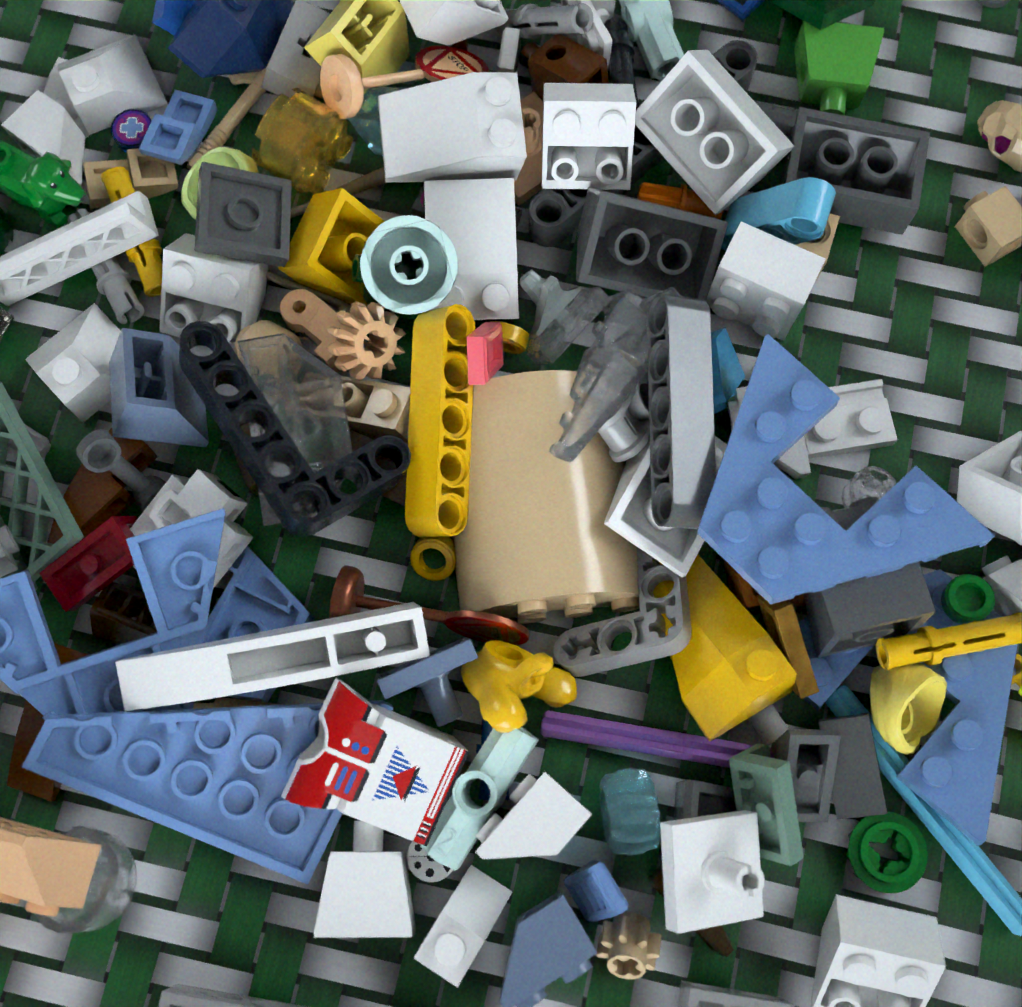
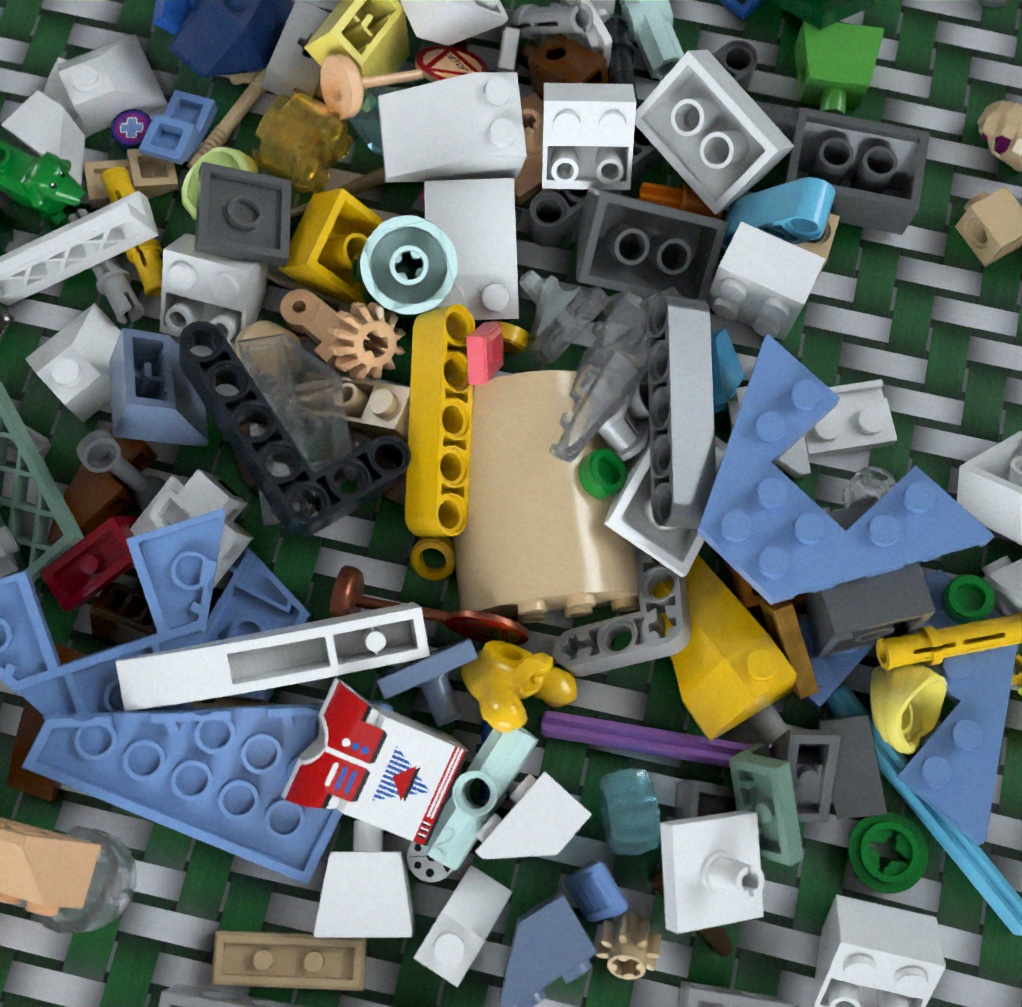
(288, 960): none -> tan tile
(602, 473): none -> green tile

